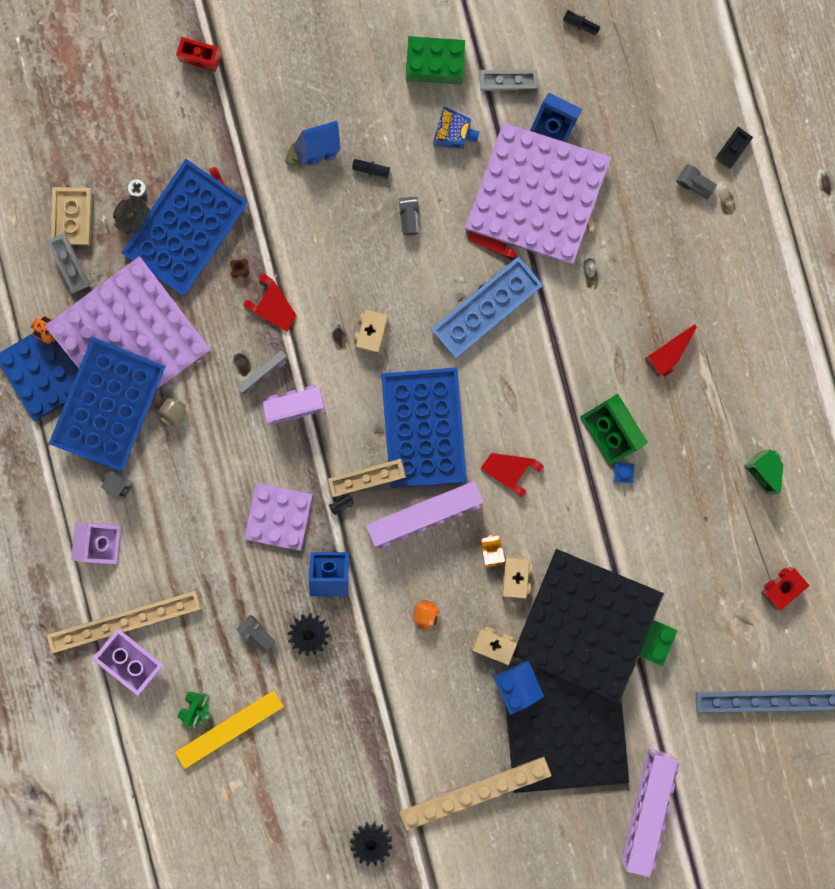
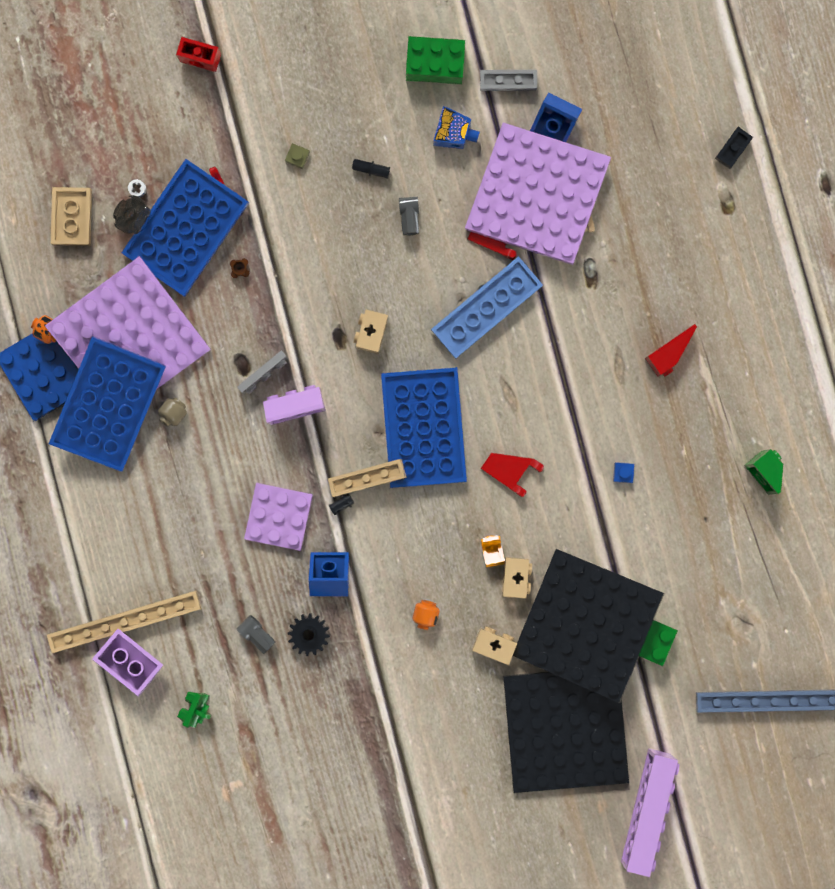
(68, 263): light grey plate -> none
(95, 543): lavender slope -> none
(116, 485): dark grey slope -> none
(229, 729): yellow tile -> none
(273, 305): red flag -> none
(318, 144): blue slope -> none
(371, 854): black gear -> none
(425, 513): lavender brick -> none
(475, 793): tan plate -> none
(518, 687): blue slope -> none
(581, 23): black axle -> none
(614, 429): green slope -> none
(693, 180): dark grey piece -> none
(795, 583): red brick -> none

